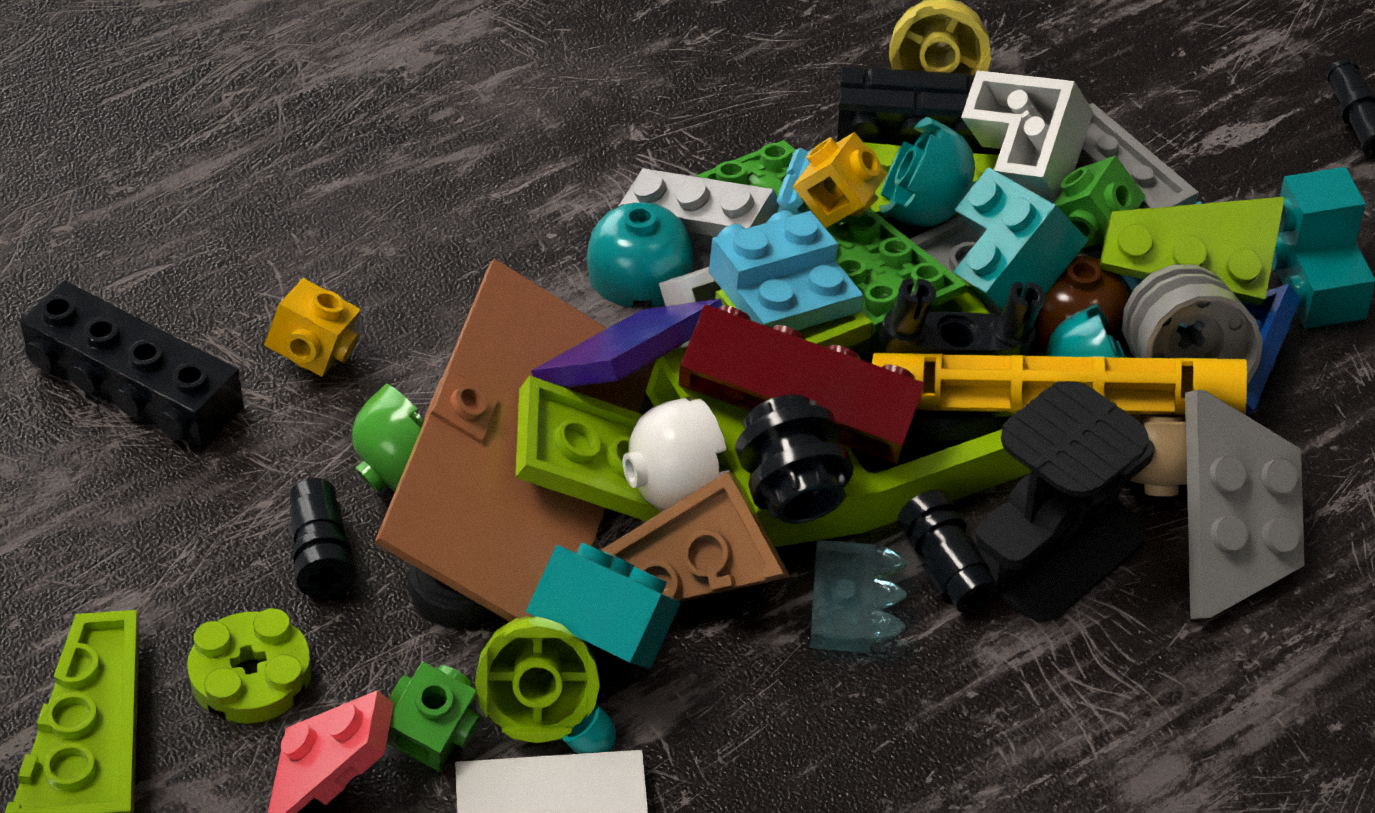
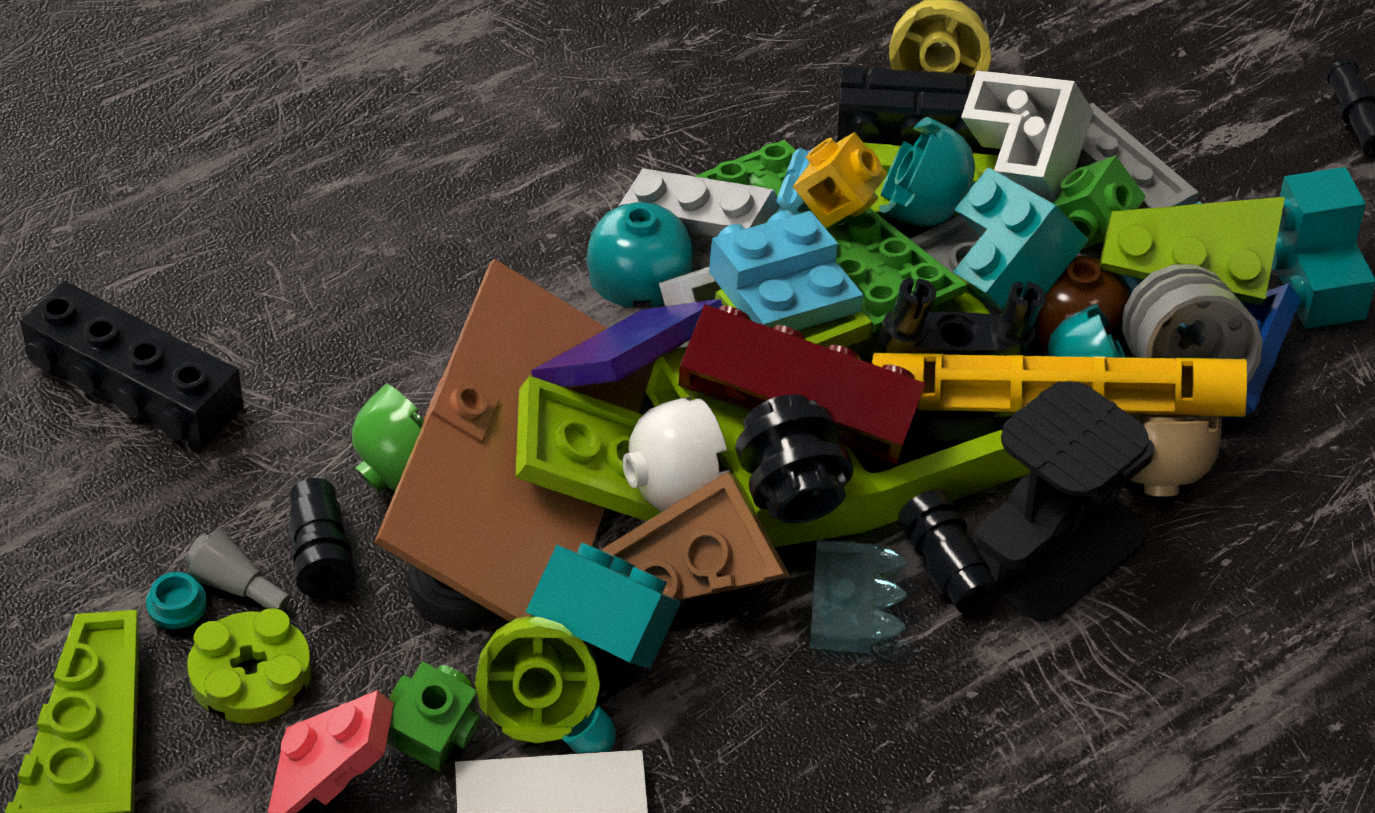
(176, 601): none -> teal plate
(222, 565): none -> light grey cone
(313, 328): yellow brick -> none
(1240, 505): light grey wing -> none

